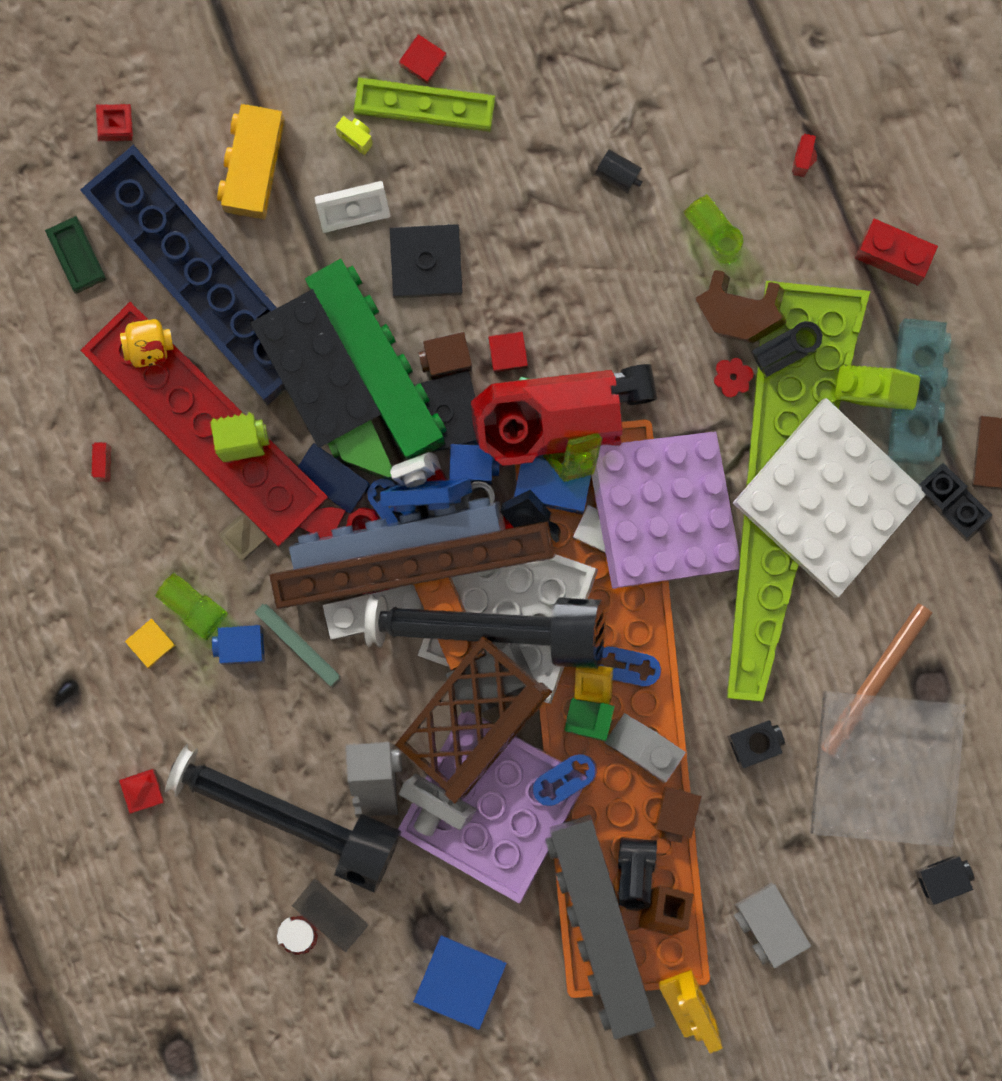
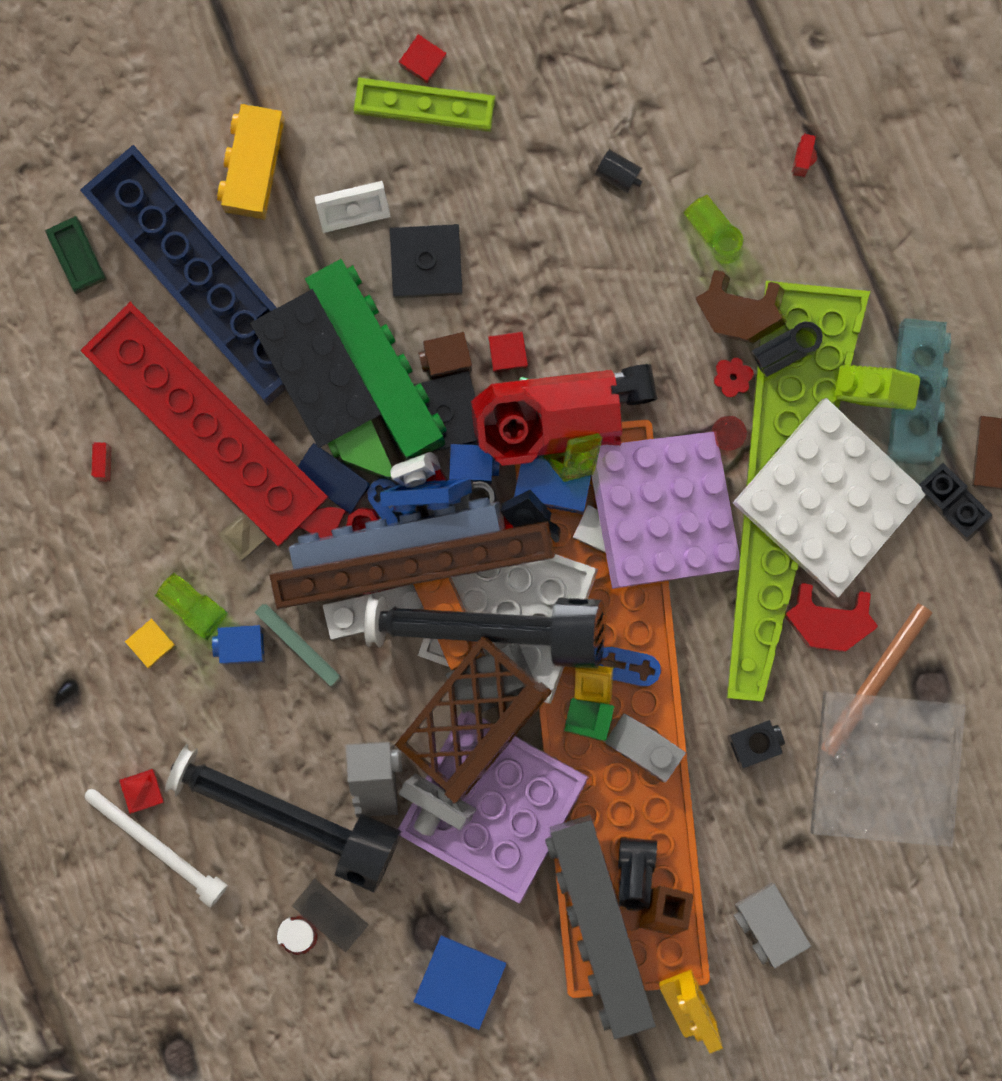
(114, 122): red tile -> none
(146, 343): yellow head -> none
(208, 888): none -> white piece
(239, 437): lime brick -> none
(355, 134): neon yellow plate -> none
(569, 787): blue beam -> none
(677, 814): reddish brown brick -> none
(729, 433): none -> clear red plate
(830, 627): none -> red piece
(896, 252): red brick -> none
(945, 879): black brick -> none

